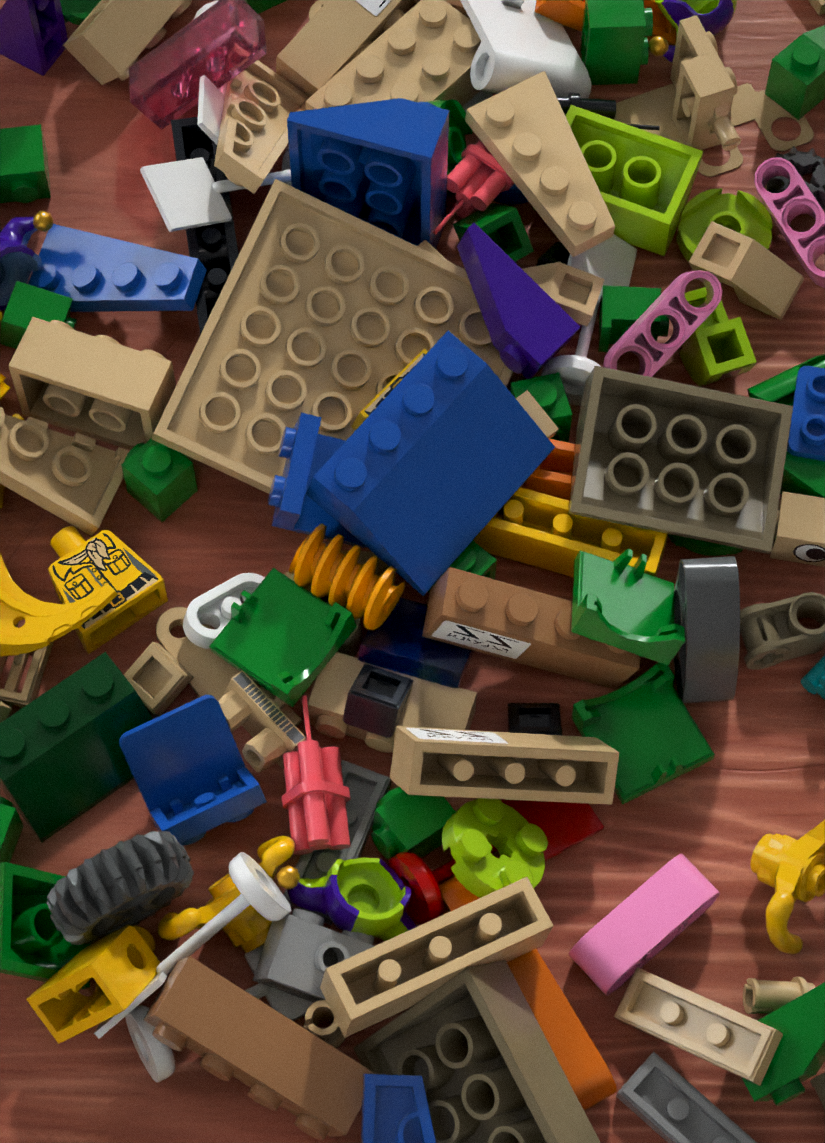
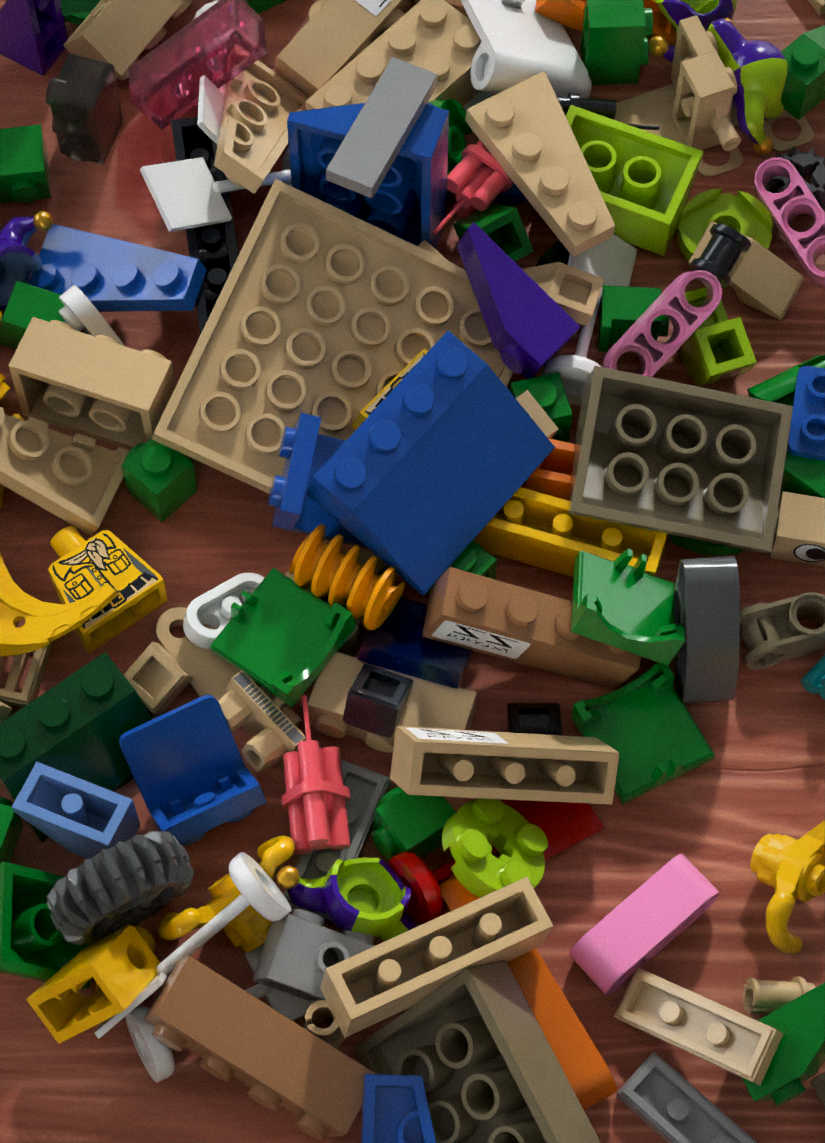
(75, 811): none -> medium blue slope
(83, 315): none -> white plate
(85, 108): none -> clear smoke brick
(382, 127): none -> light grey tile
(721, 253): none -> black bush
(759, 76): none -> piece

